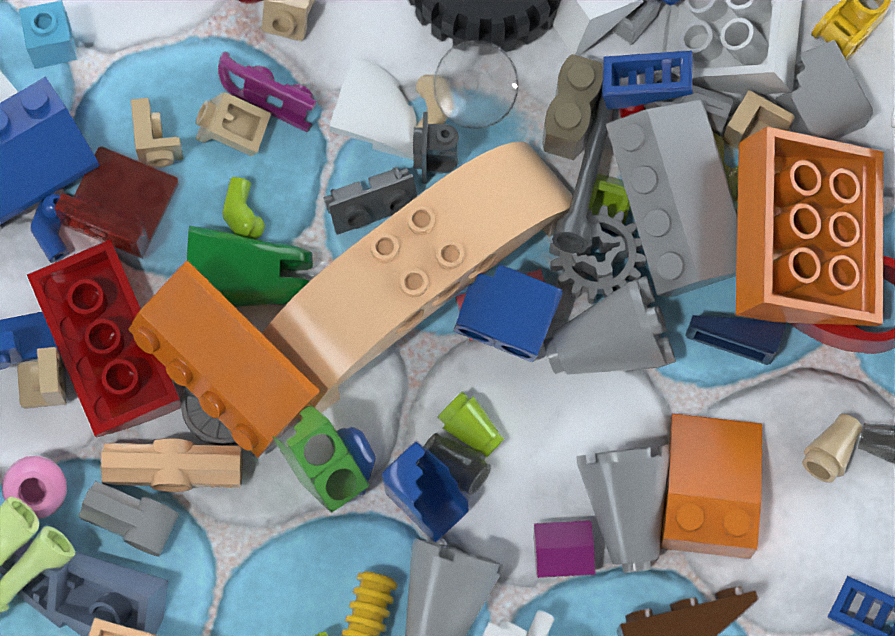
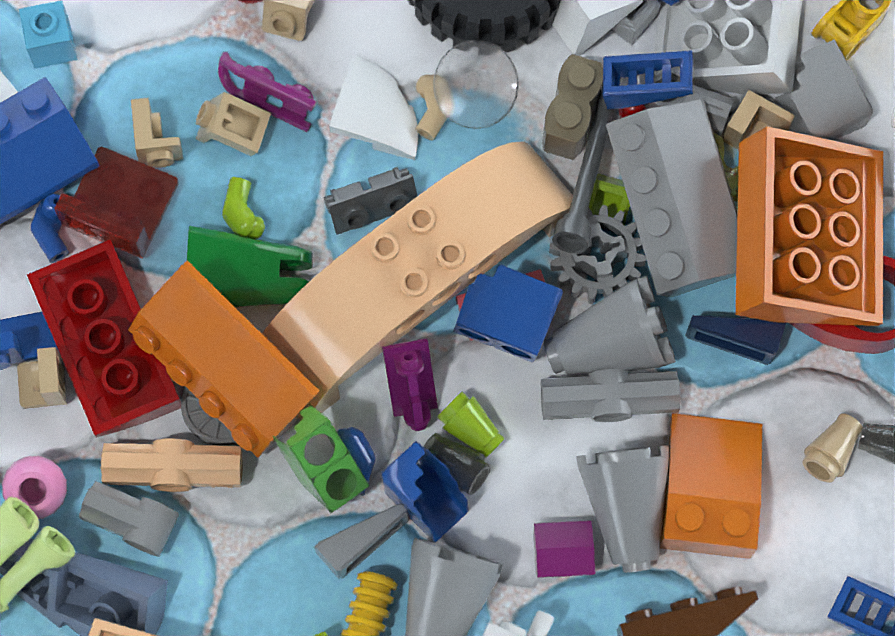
(353, 545): none -> light grey slope
(411, 382): none -> magenta hinge
(434, 148): dark grey hinge -> none
(610, 395): none -> light grey piece

